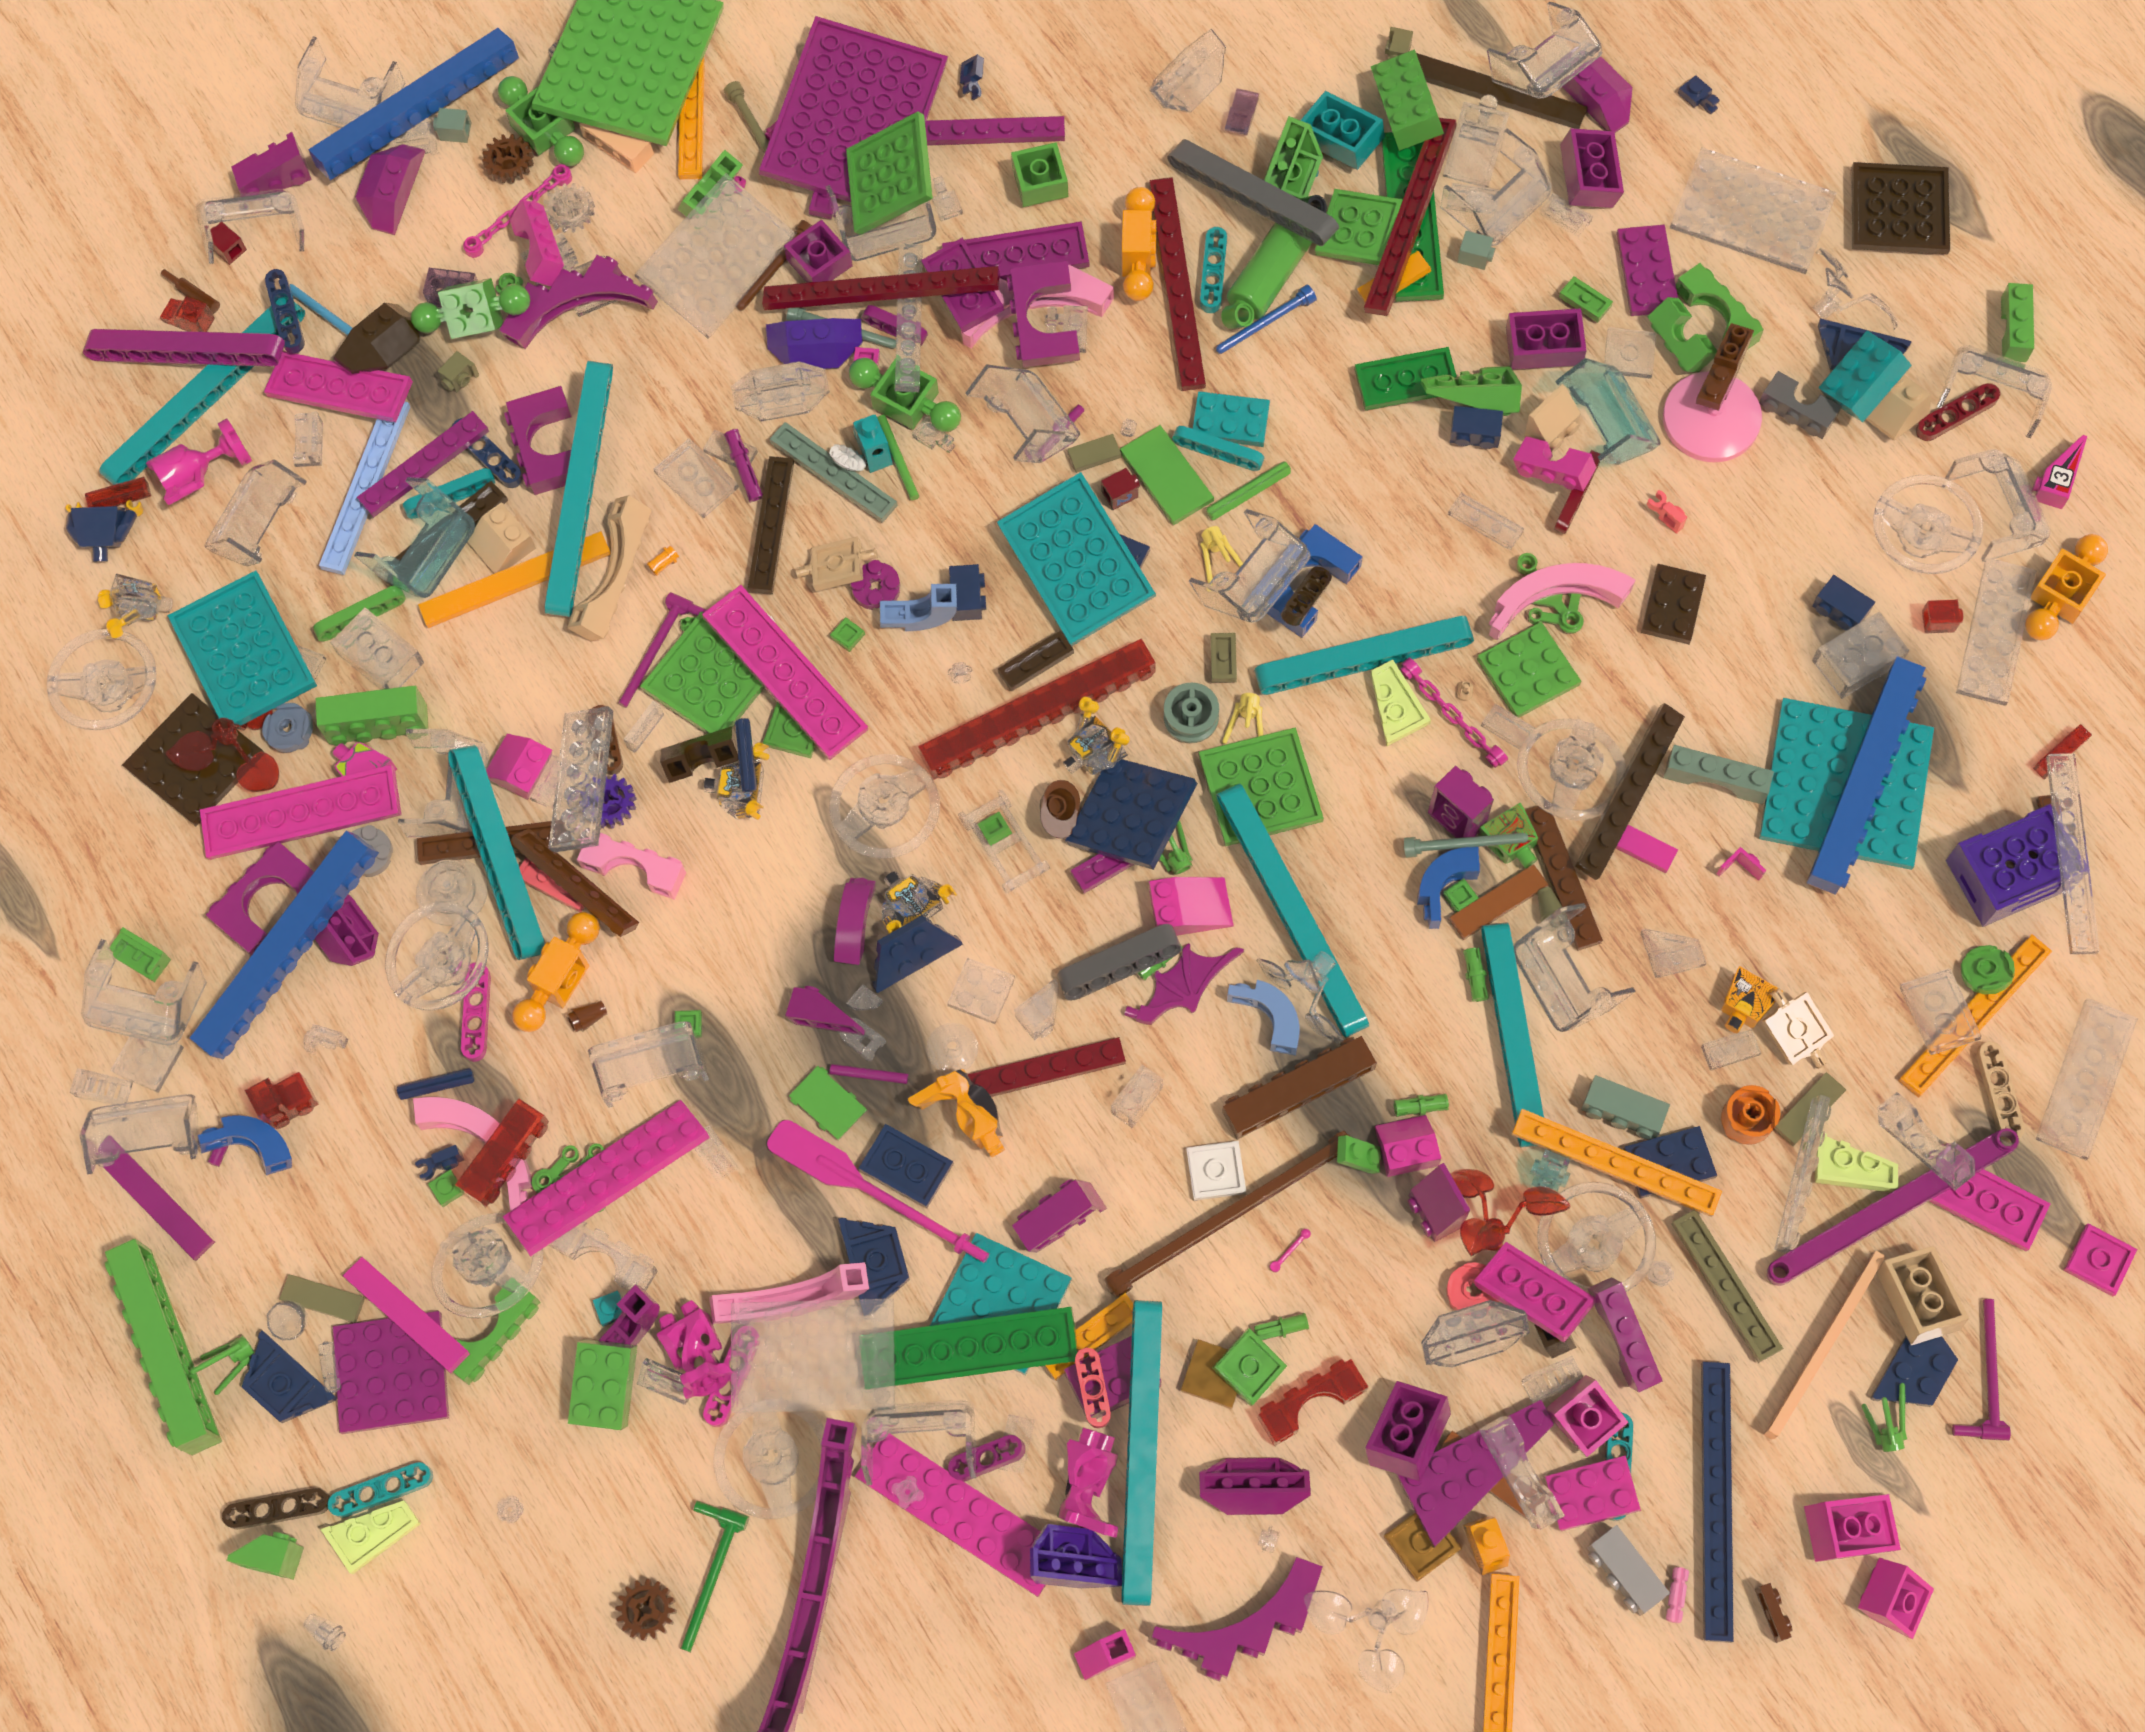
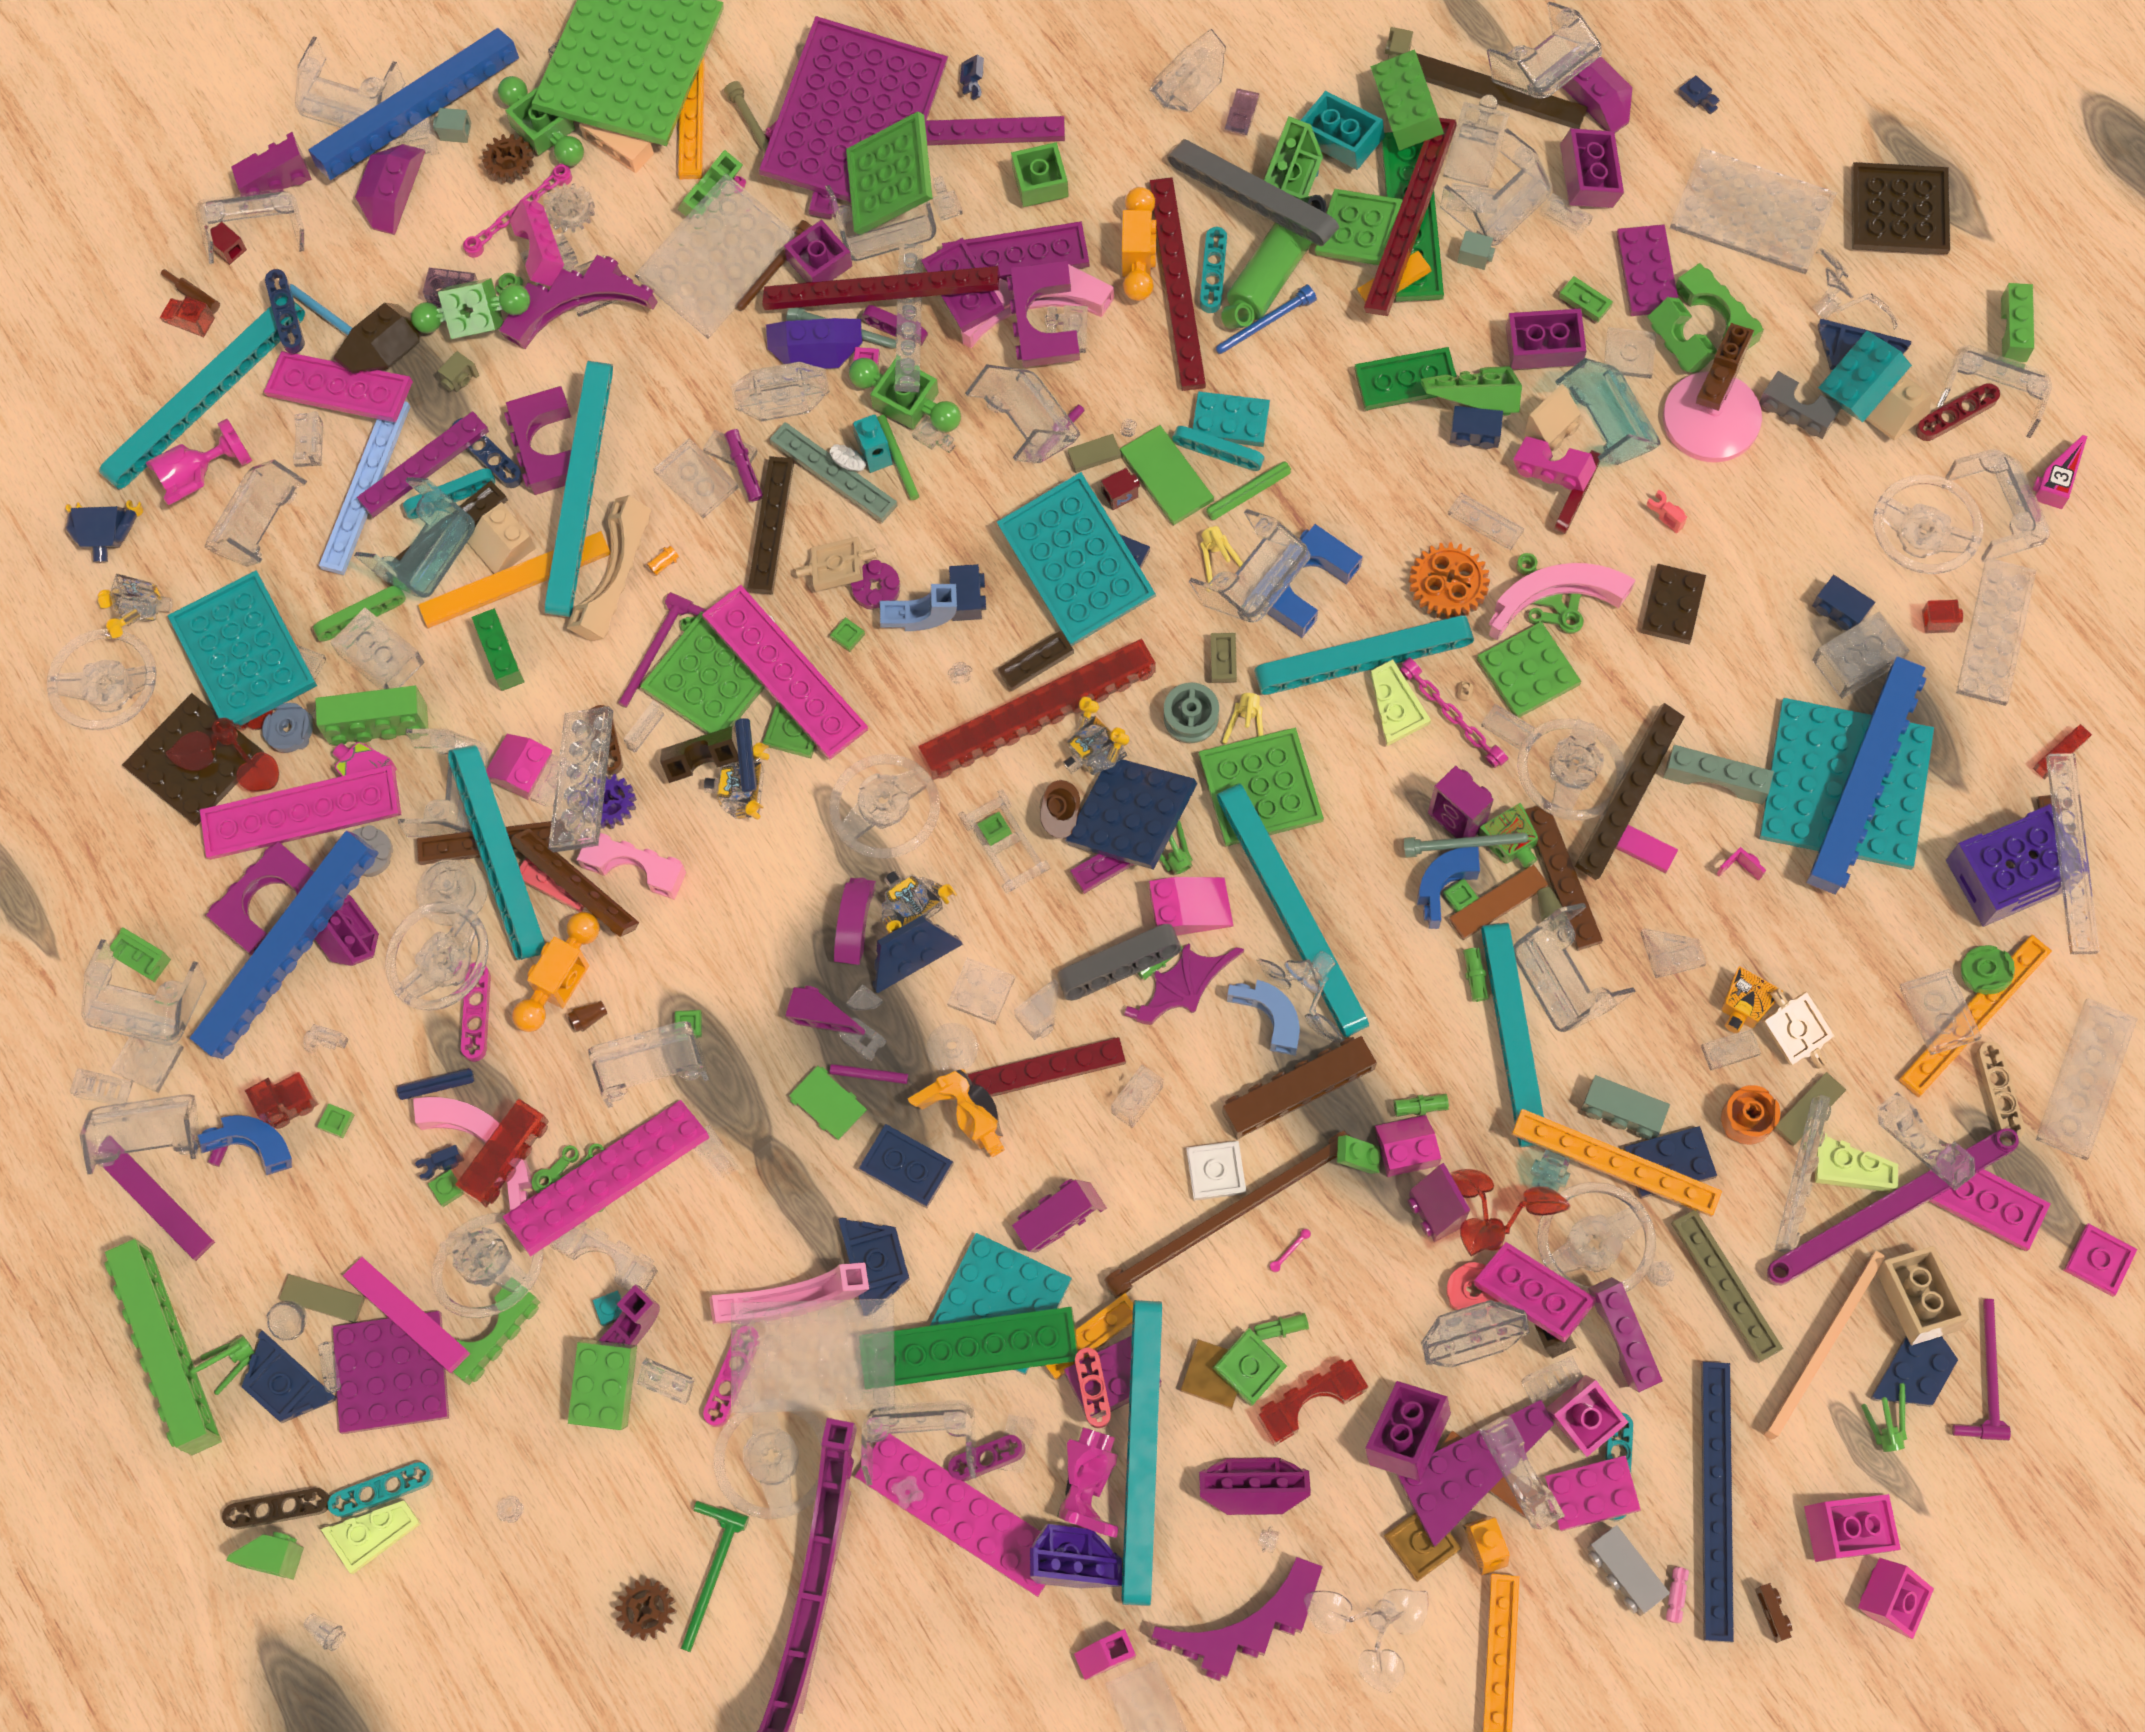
(119, 493): clear red piece -> none
(184, 347): magenta beam -> none
(335, 1121): none -> bright green plate
(497, 649): none -> green arch
(687, 1334): dark pink hips -> none
(836, 1169): dark pink piece -> none
(1306, 595): dark brown beam -> none
(1455, 561): none -> orange gear
(2067, 586): light orange brick -> none

